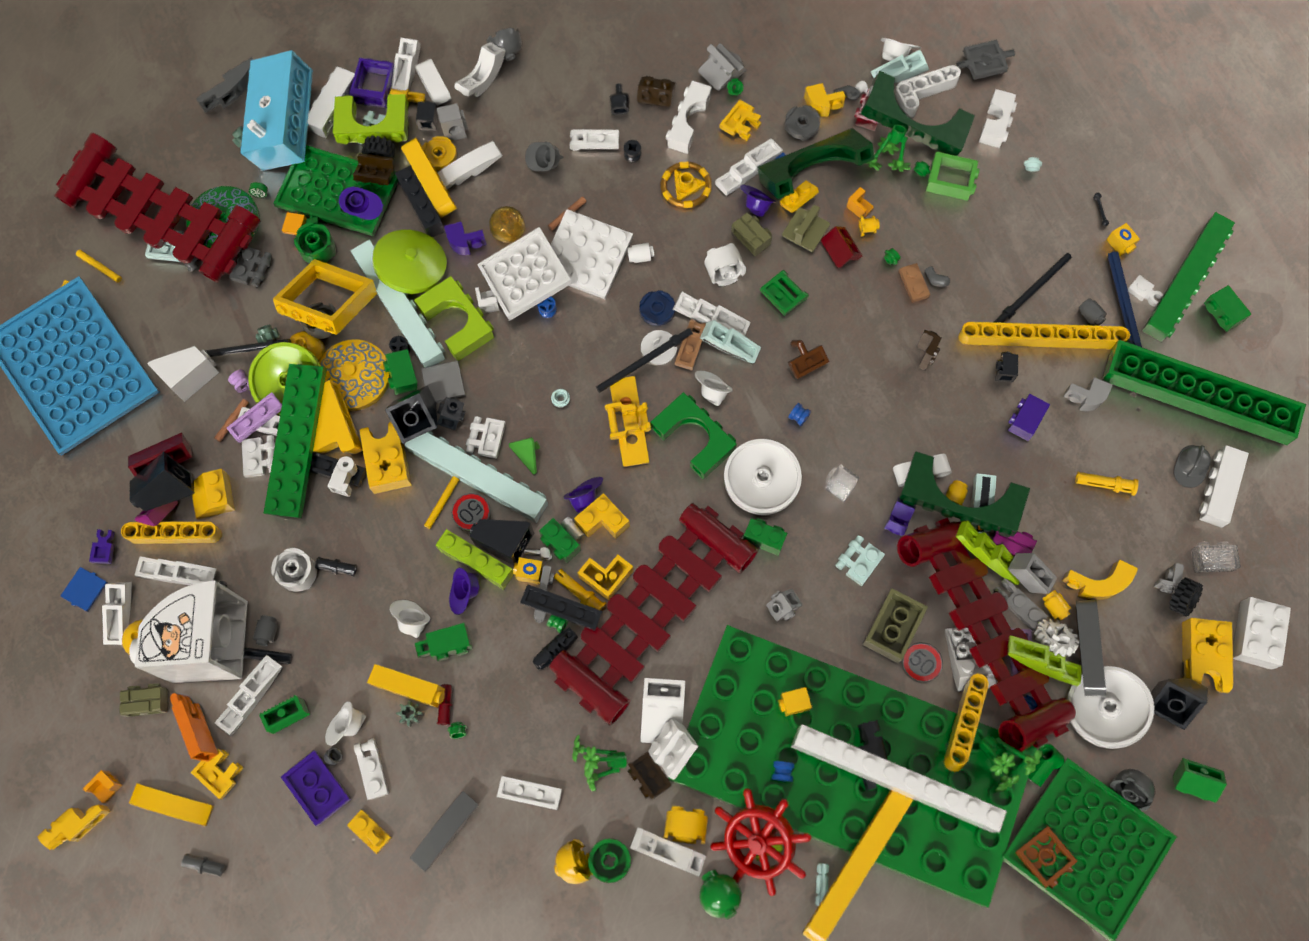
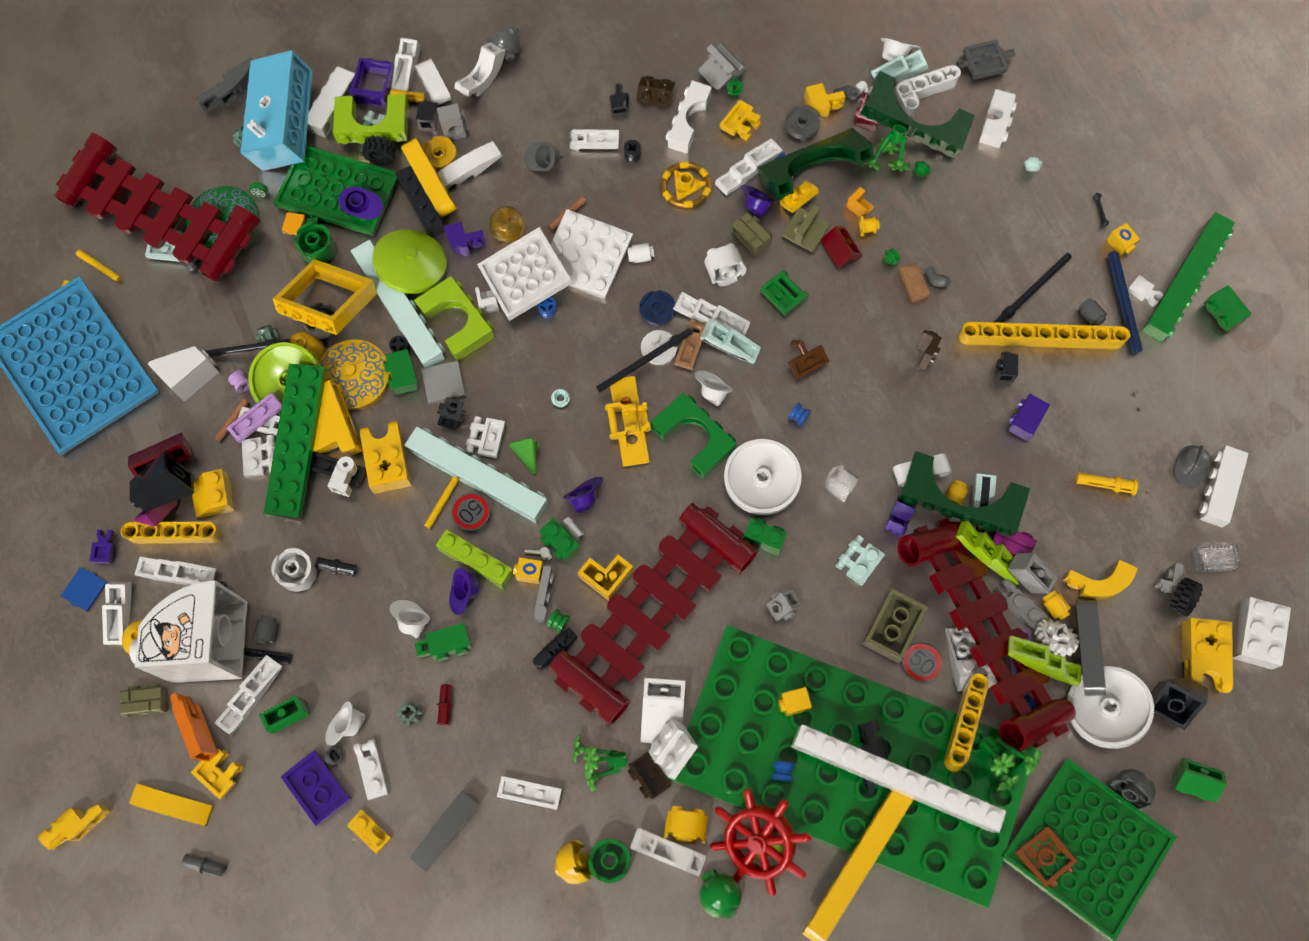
(103, 786): light orange panel -> none
(246, 265): dark grey plate -> none
(374, 169): dark brown bracket -> none
(406, 686): yellow brick -> none
(413, 414): black slope -> none
(457, 730): green plate -> none
(502, 538): black slope -> none
(561, 607): black plate -> none
(587, 597): yellow pin -> none
(602, 513): yellow brick -> none
(821, 882): light aqua axle -> none
(950, 189): bright green window -> none
(1050, 760): green piece -> none
(1091, 397): light grey brick -> none
(1204, 392): green brick -> none

